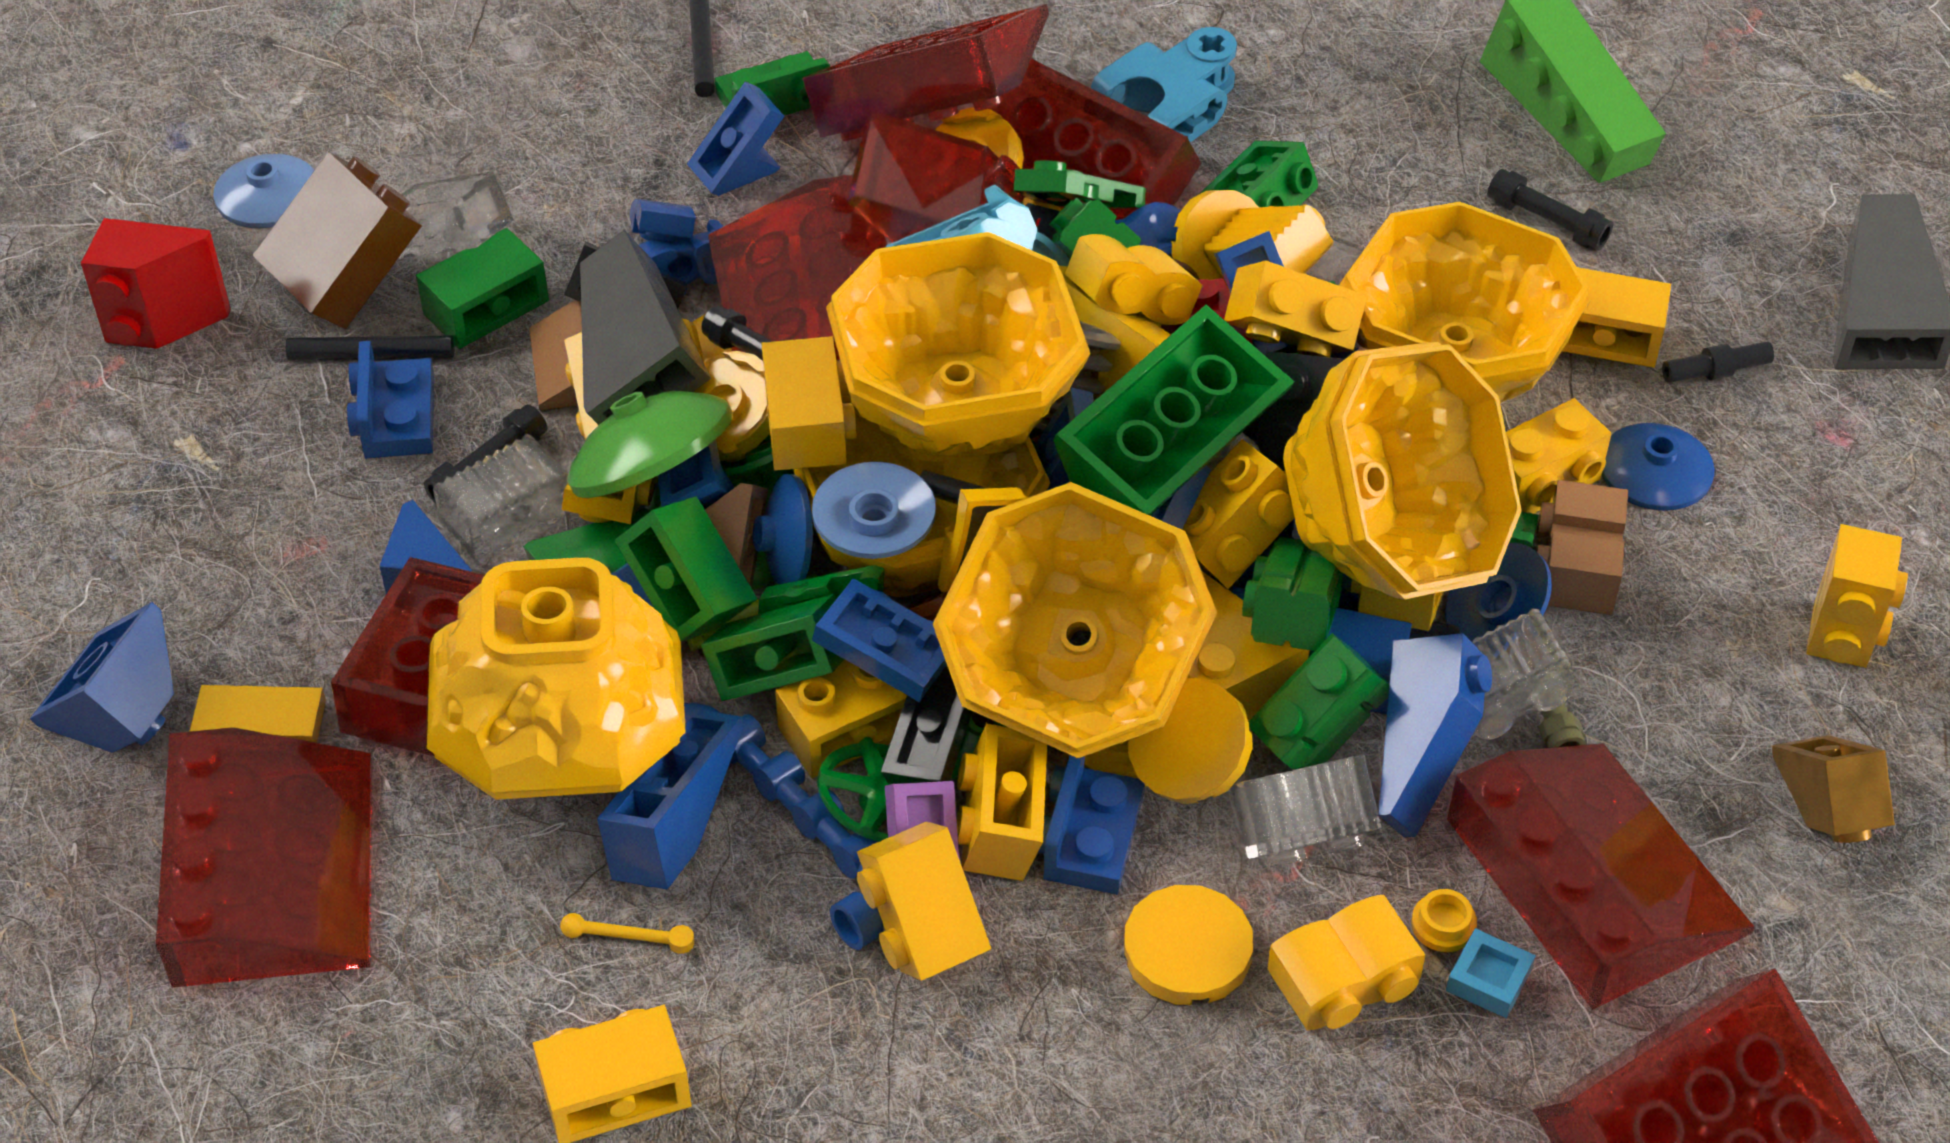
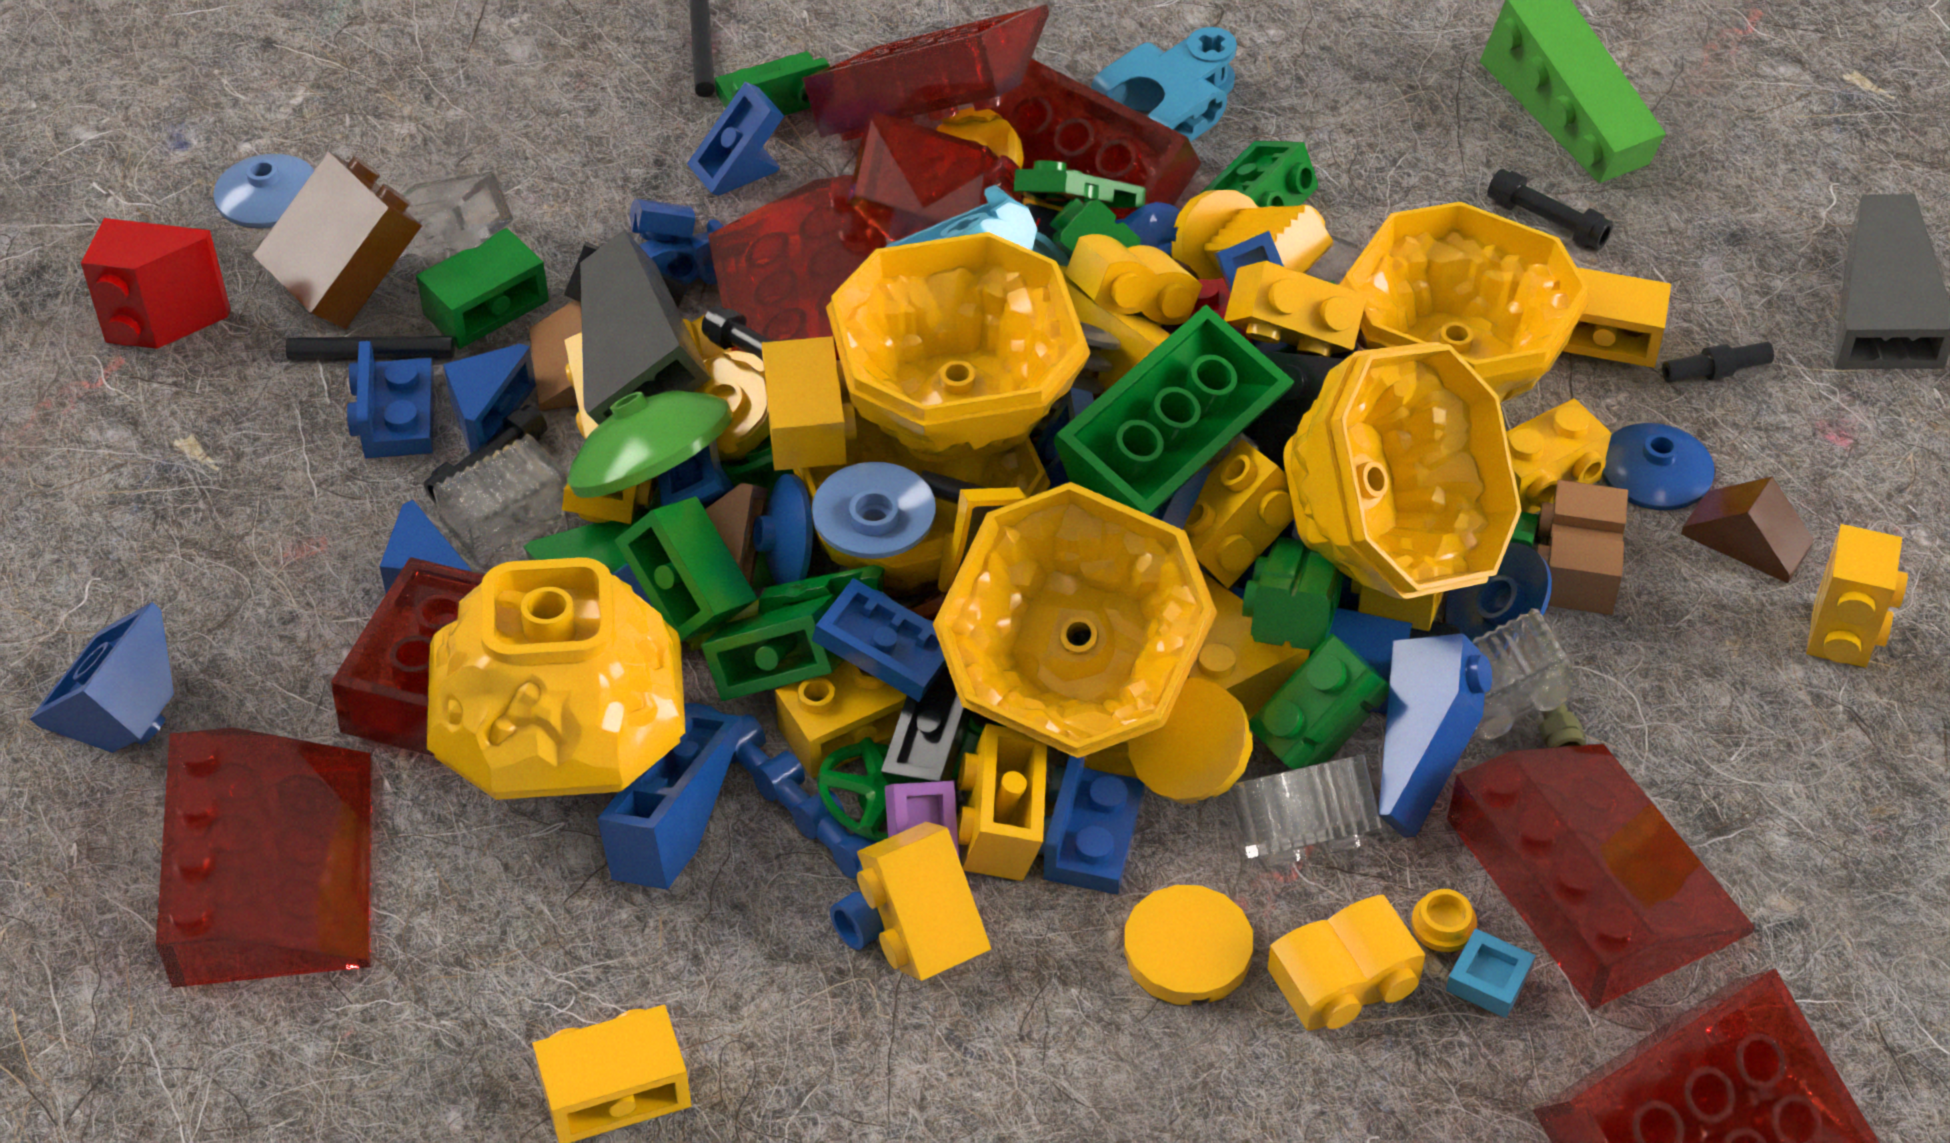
(264, 709): yellow tile -> none
(488, 389): none -> blue slope
(679, 937): yellow hinge -> none
(1752, 526): none -> reddish brown slope
(1837, 785): pearl gold slope -> none

